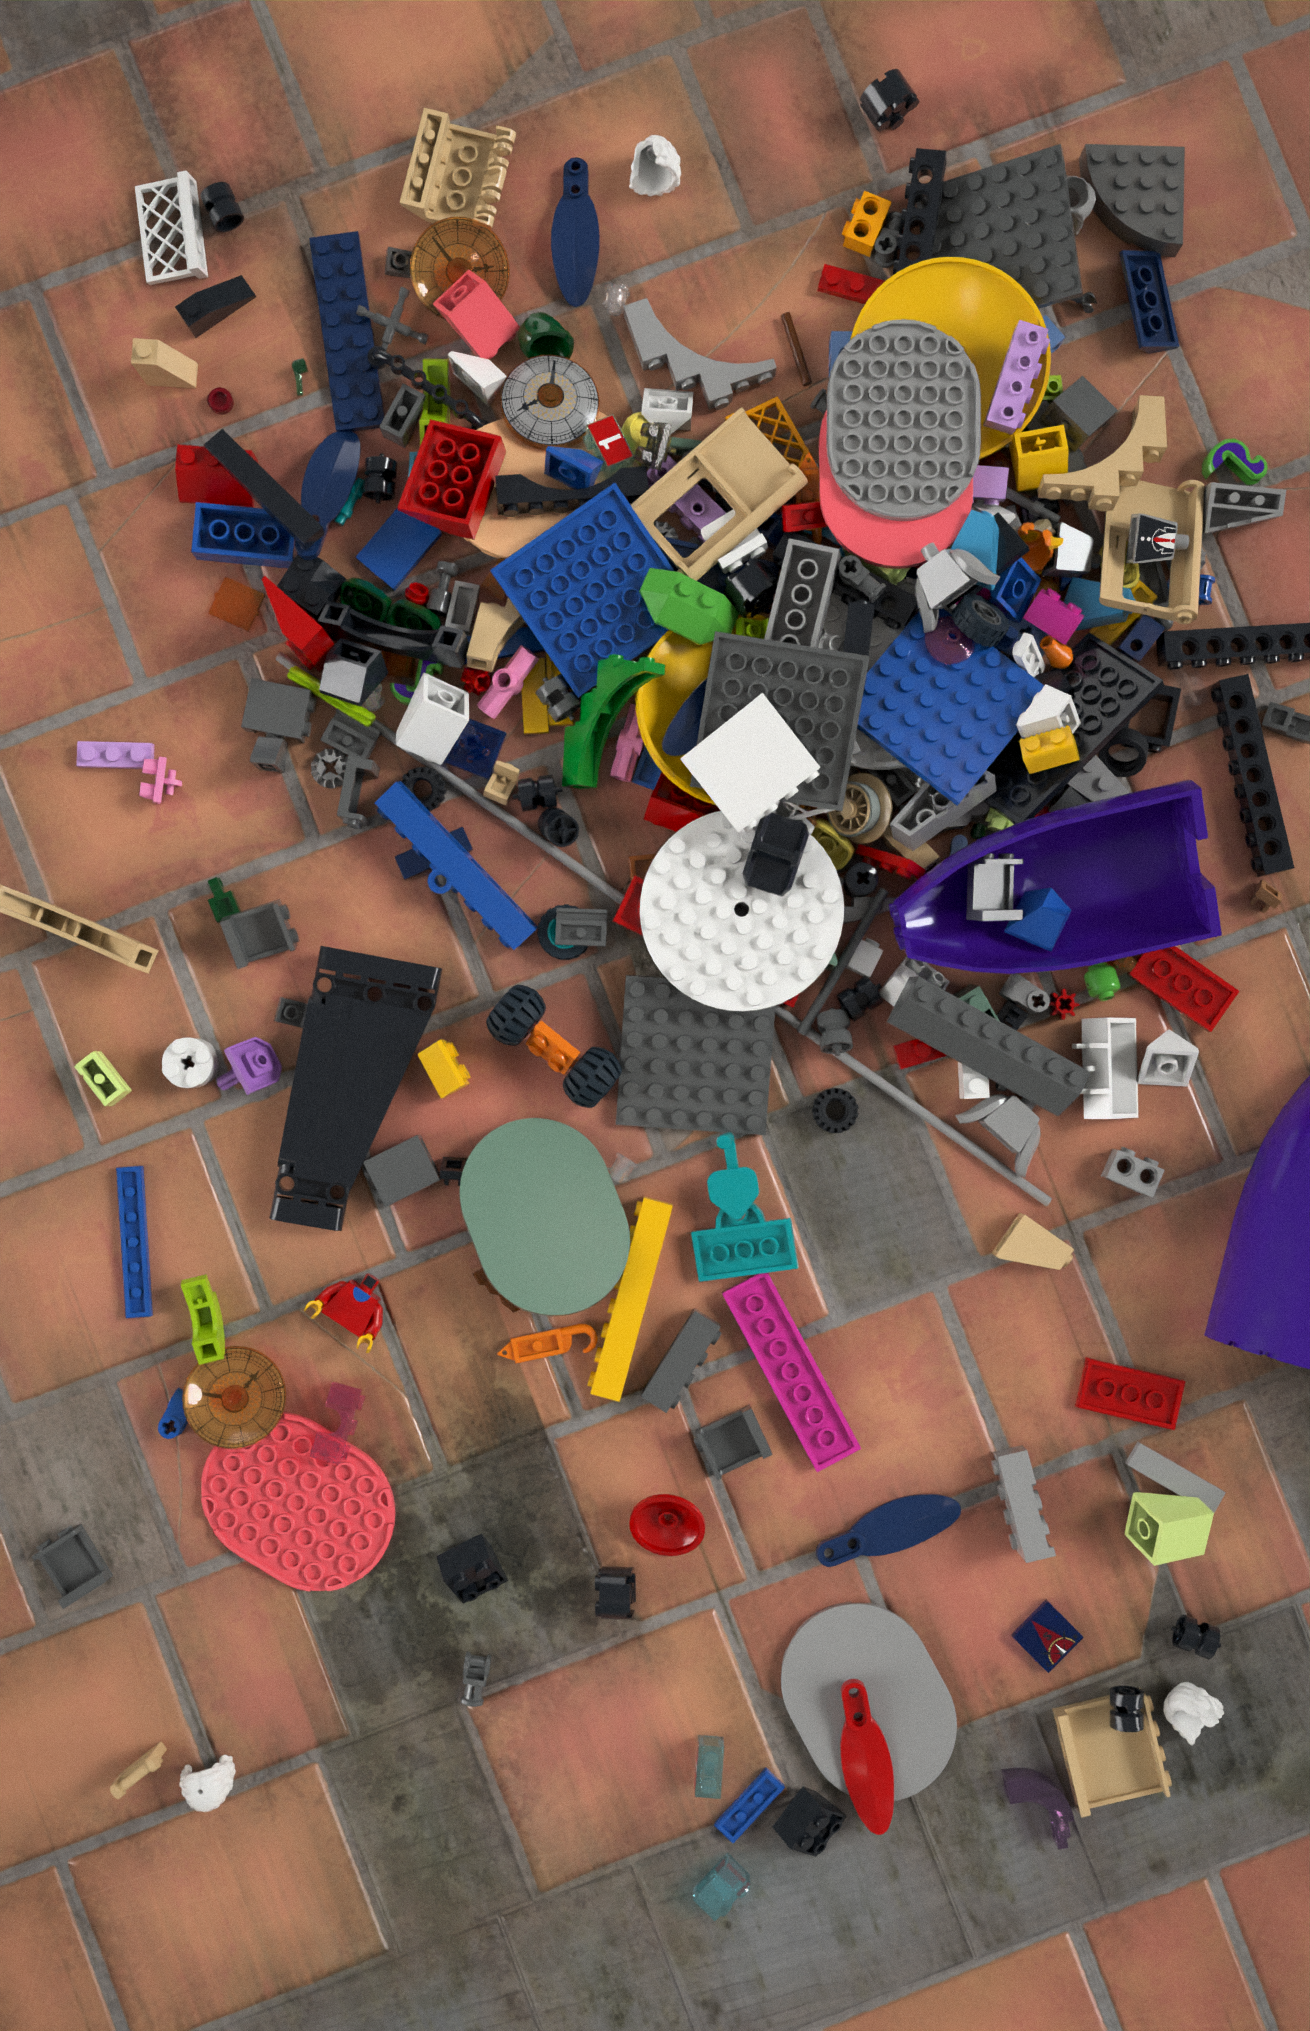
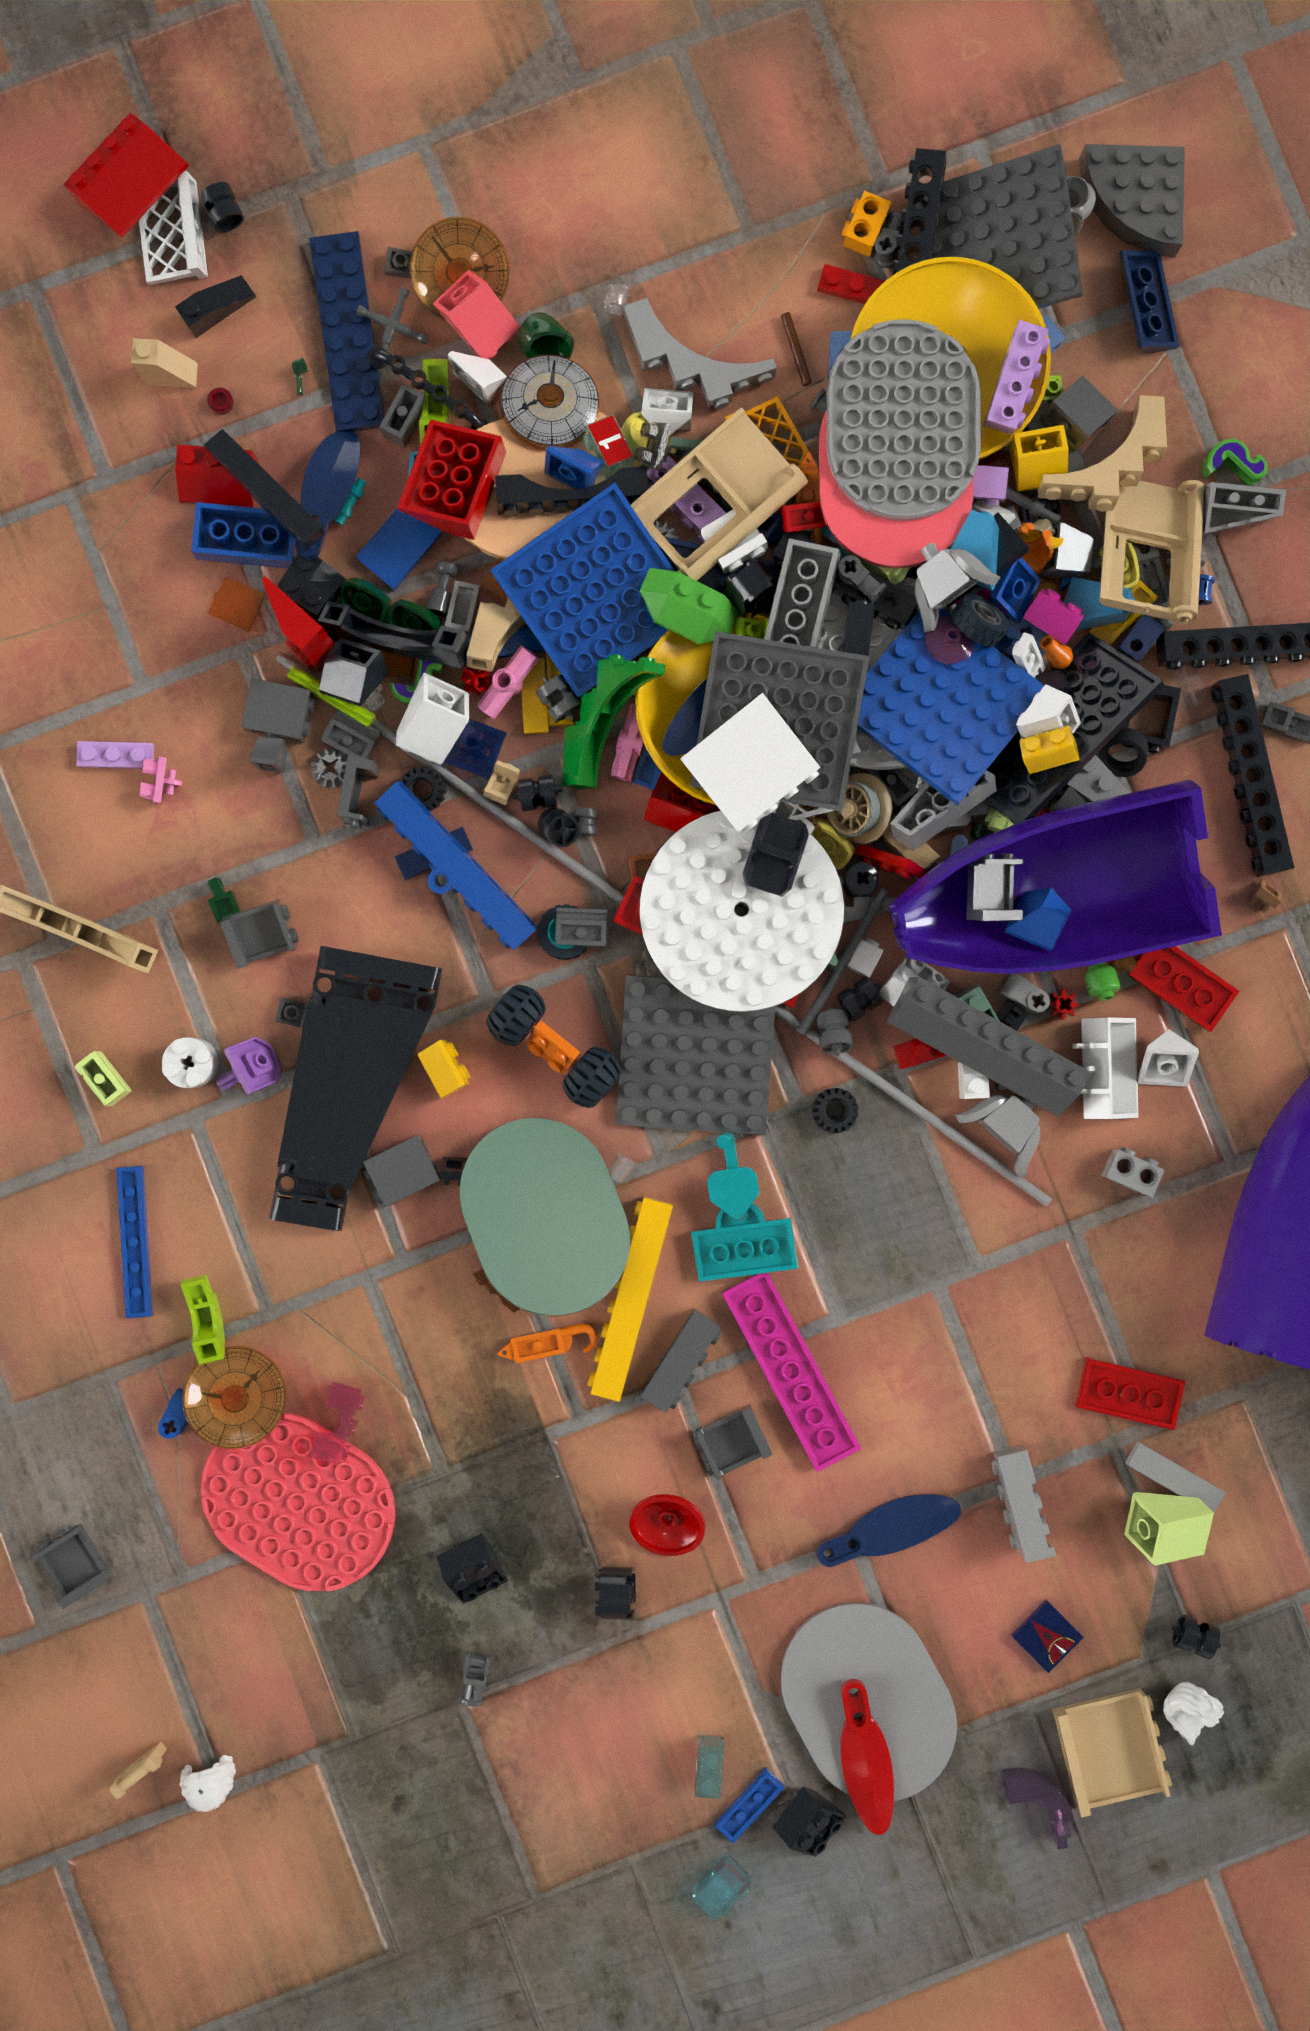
(125, 175): none -> red slope
(352, 1307): red torso -> none
(379, 482): black wheel -> none
(417, 593): red plate -> none
(456, 170): tan slope -> none
(575, 235): dark blue plant -> none
(585, 819): none -> dark grey wheel
(655, 167): white hair -> none
(888, 100): black brick -> none
(1032, 1245): tan slope -> none
(1085, 301): dark grey hand -> none
(1126, 1712): black wheel -> none
(1153, 539): torso -> none

